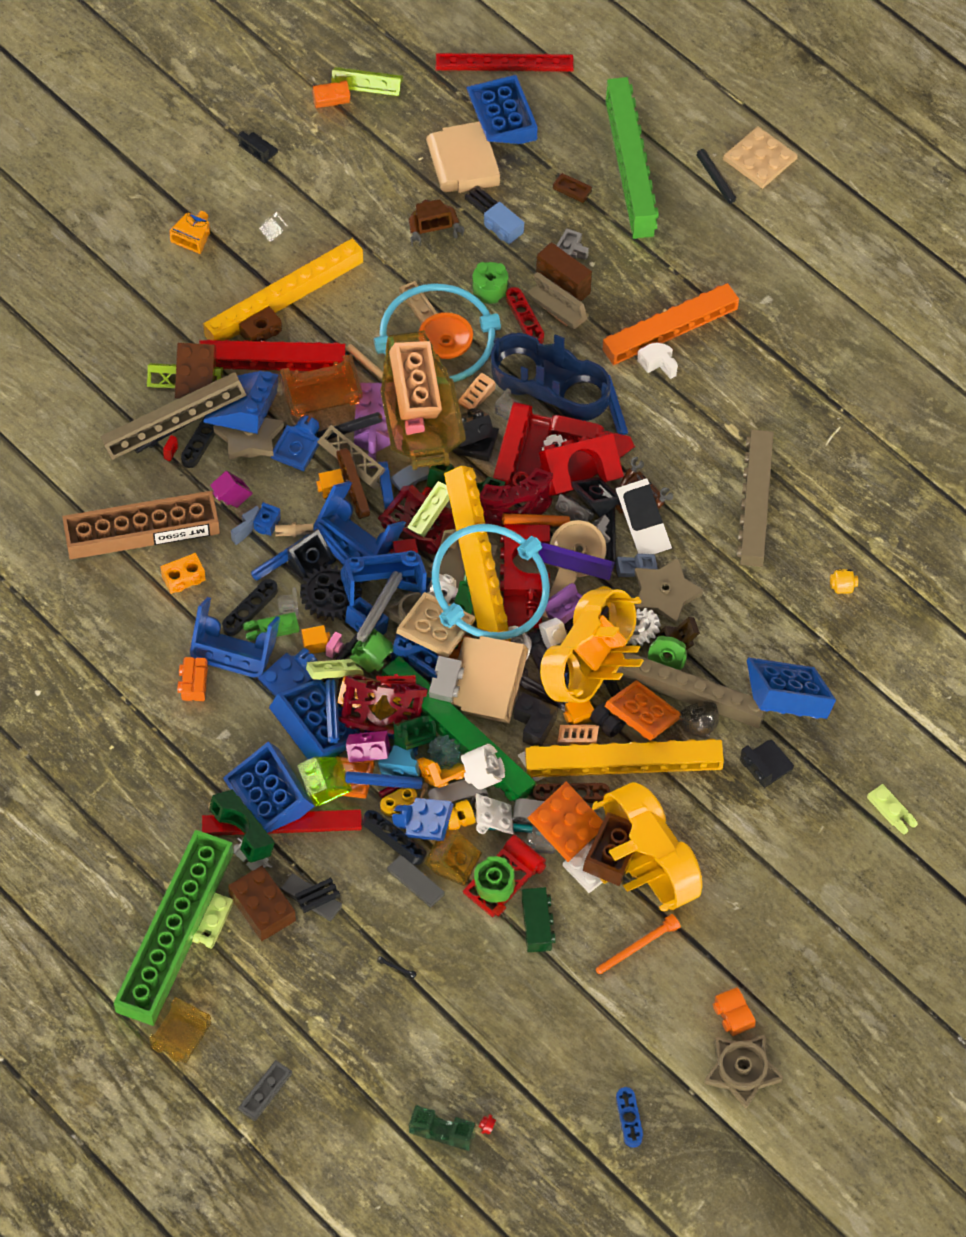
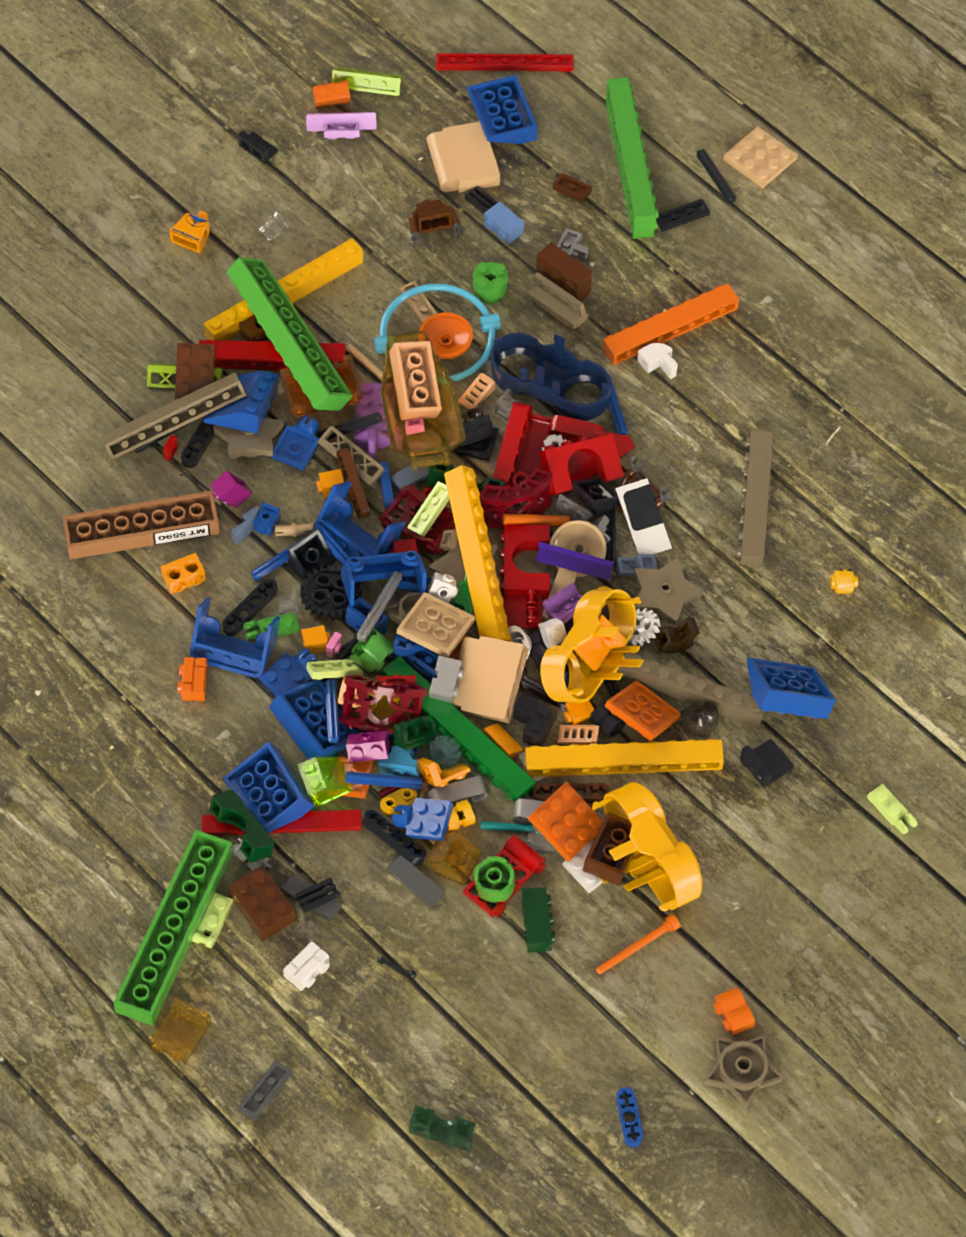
(289, 334): none -> bright green brick
(307, 966): none -> white brick
(341, 124): none -> lavender bracket
(483, 767): white brick -> none
(487, 1124): red plate -> none
(493, 814): white hinge -> none
(503, 740): none -> light orange slope
(521, 317): red beam -> none
(527, 549): medium azure piece -> none
(673, 646): bright green plate -> none
(682, 215): none -> black tile

